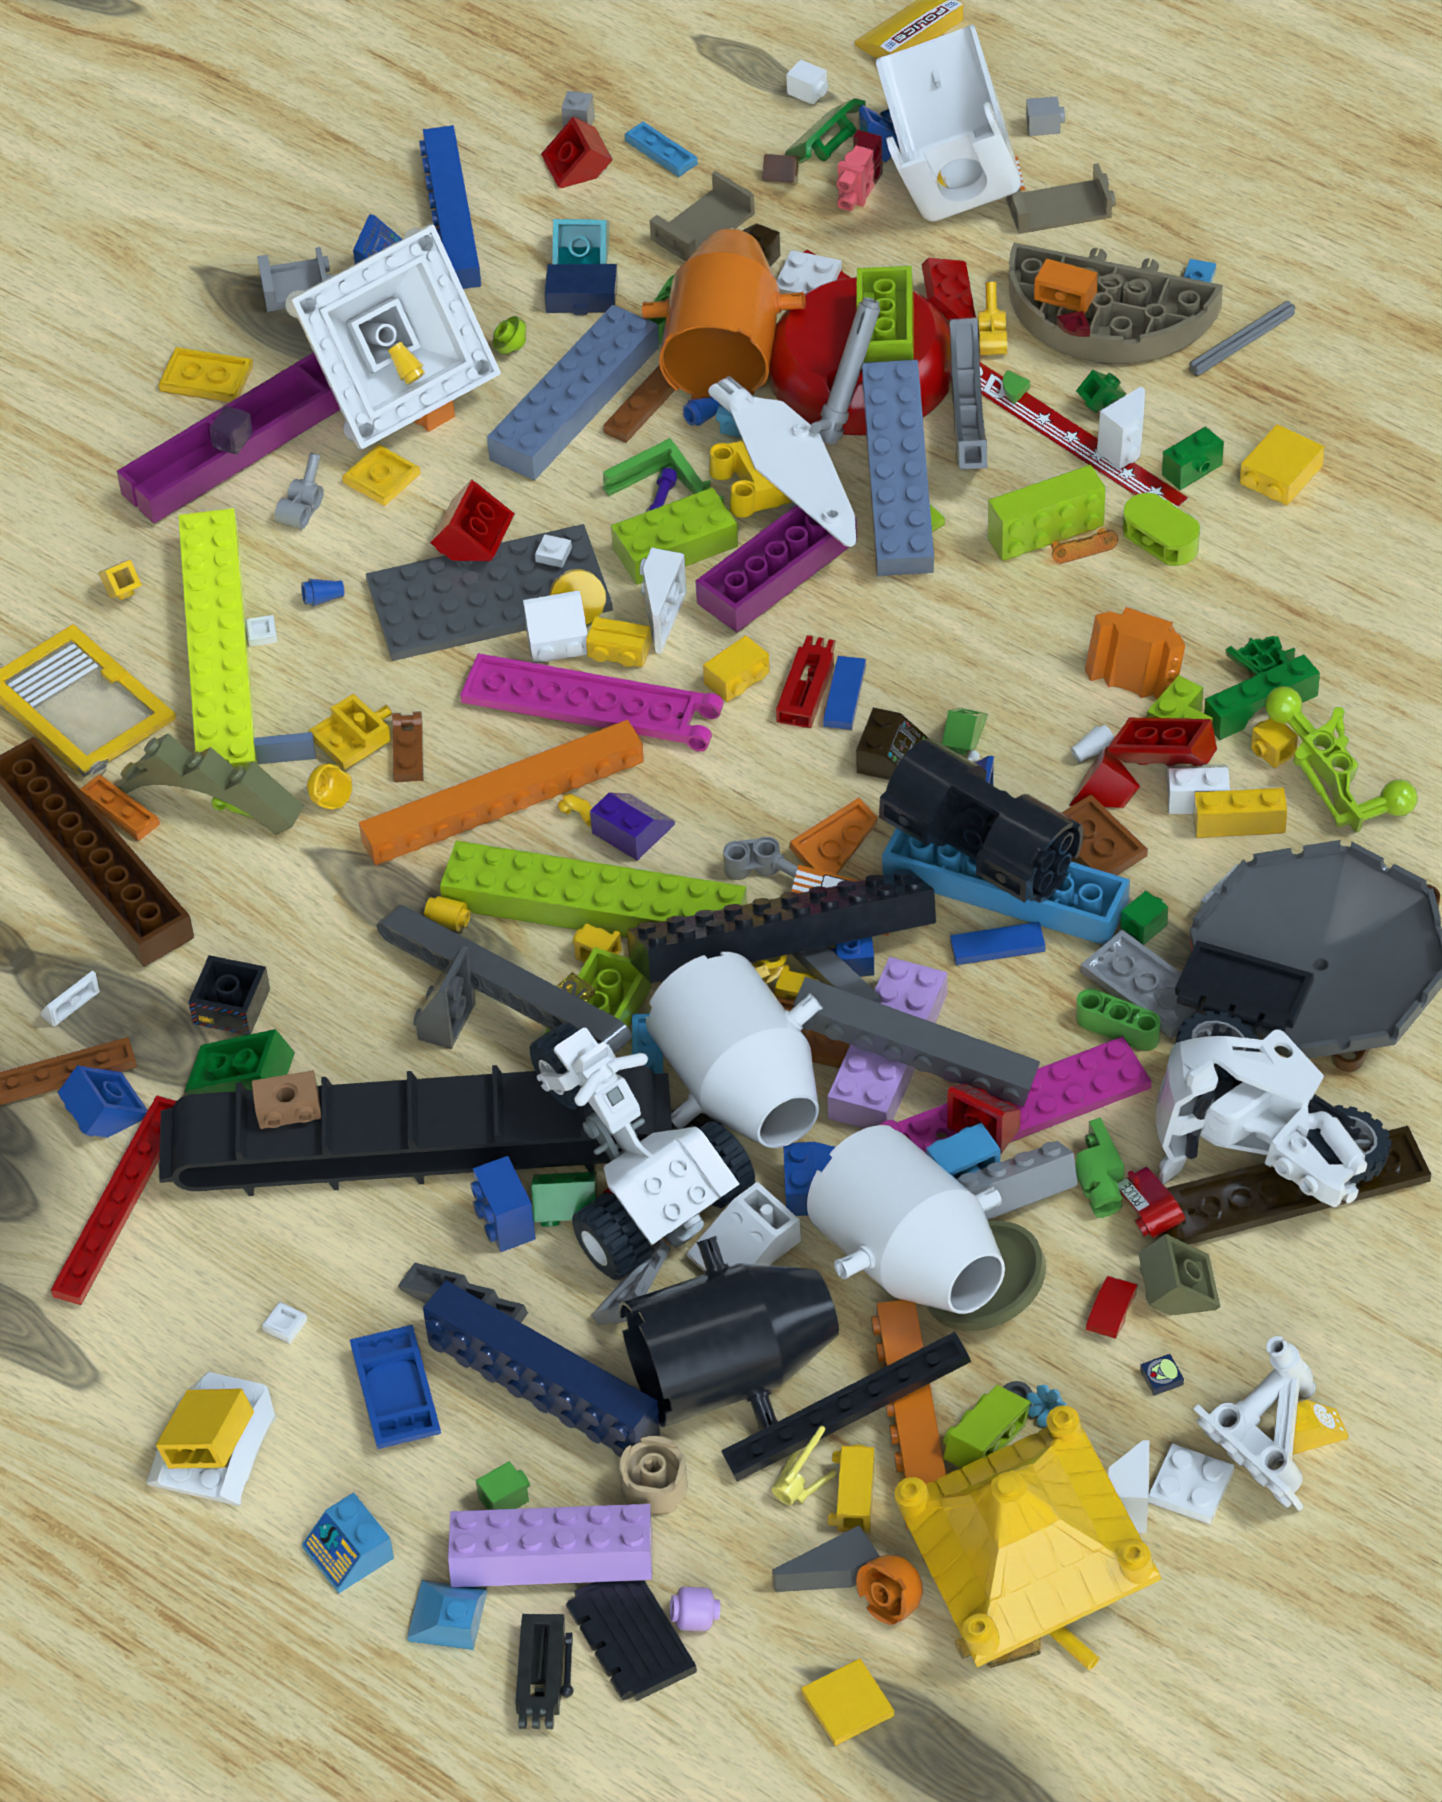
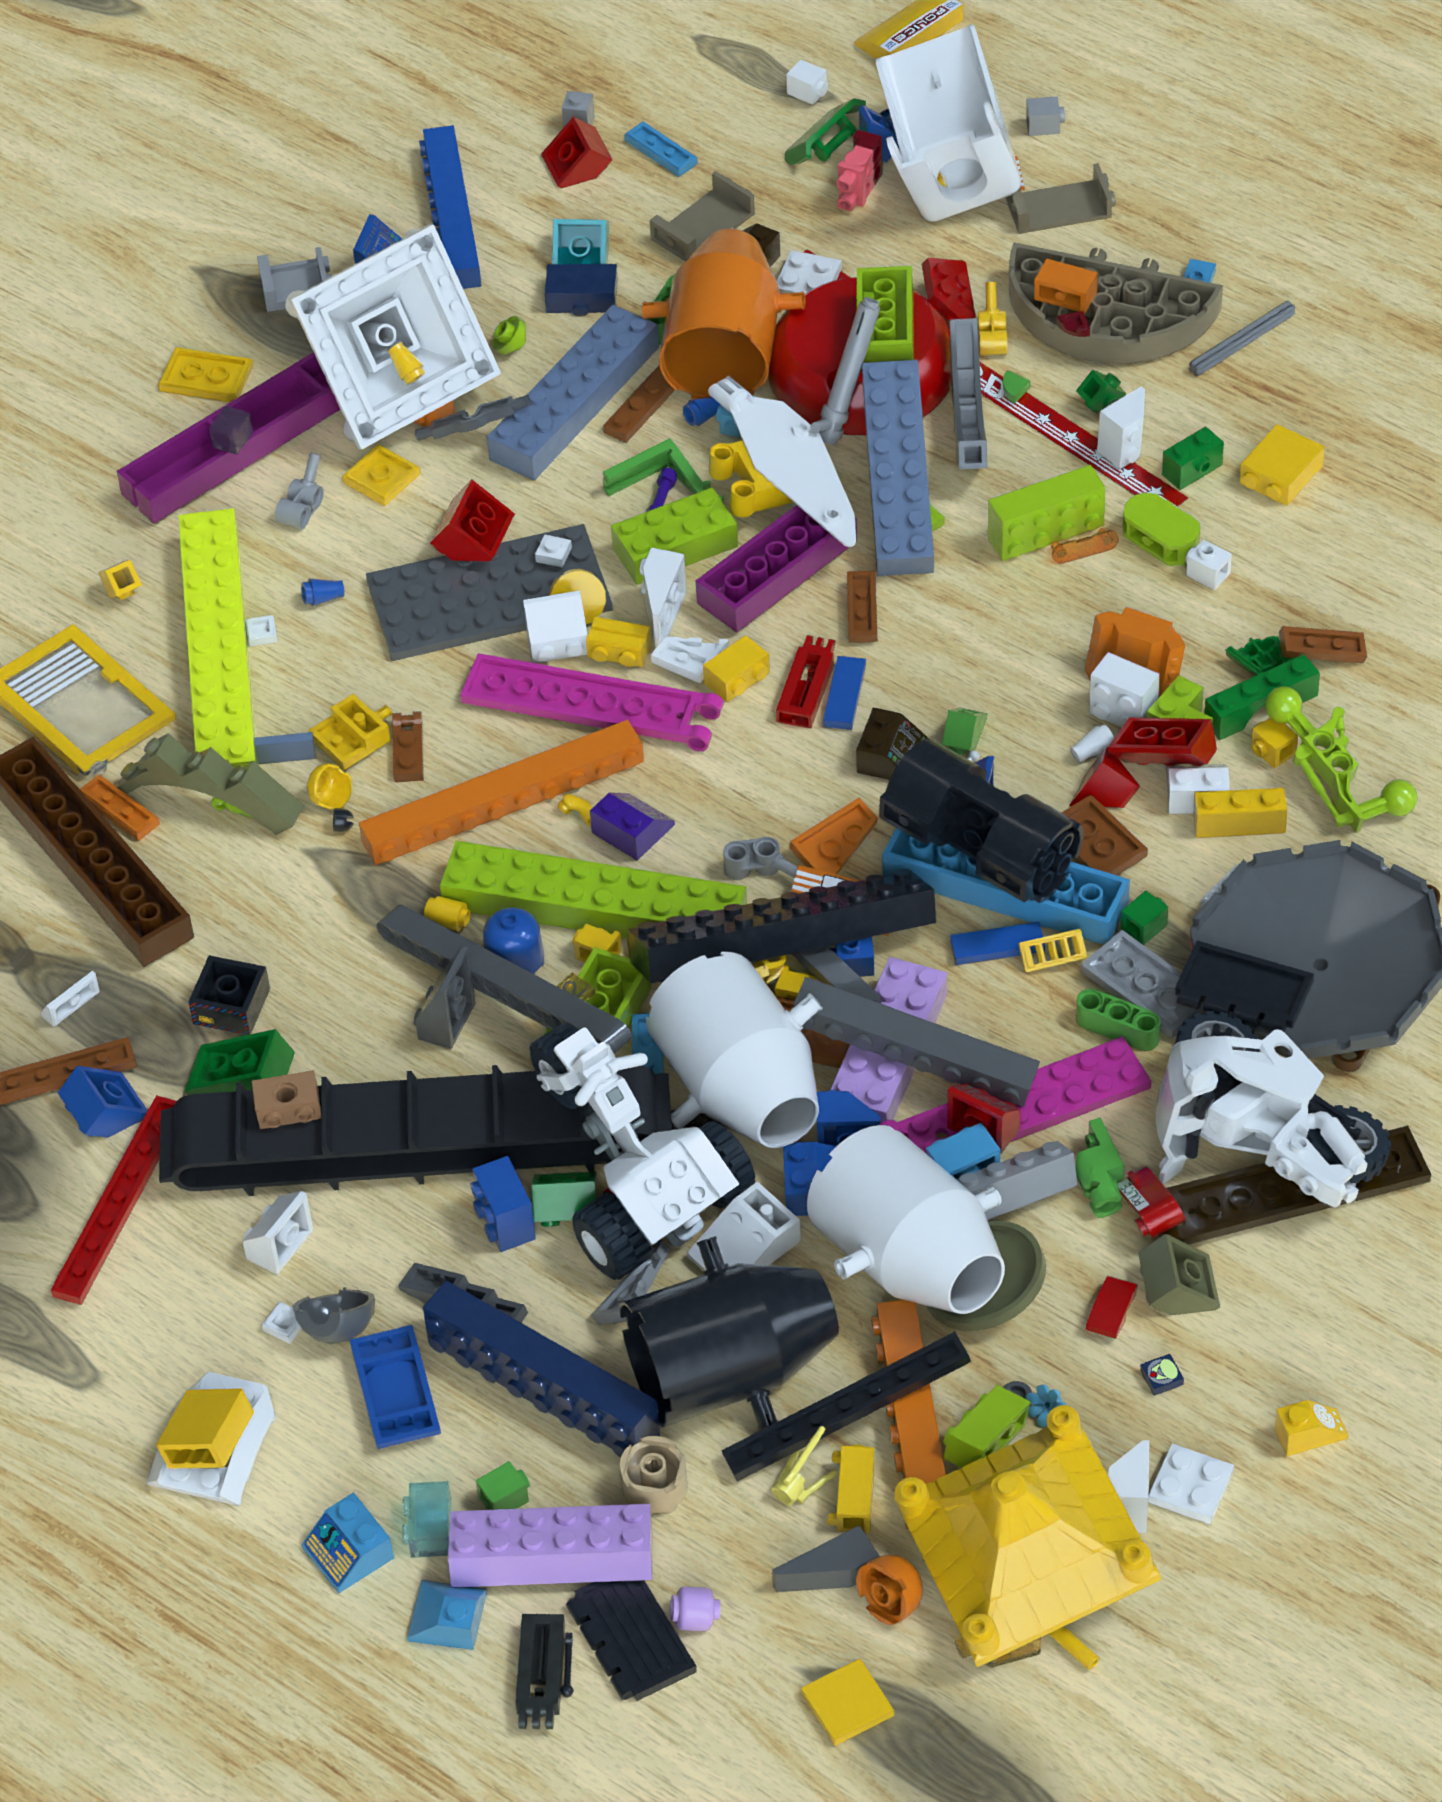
(279, 1232): none -> white slope
(335, 1316): none -> dark grey cylinder
(340, 821): none -> black hinge
(428, 1519): none -> clear light blue brick
(462, 422): none -> dark grey piece
(515, 937): none -> blue cylinder
(686, 655): none -> white wing
(781, 168): reddish brown bracket -> none
(842, 1116): none -> blue slope
(862, 606): none -> dark orange plate
(1078, 944): none -> yellow slope
(1122, 690): none -> white brick
(1208, 564): none -> white brick
(1245, 1443): white plate -> none
(1323, 644): none -> dark orange plate

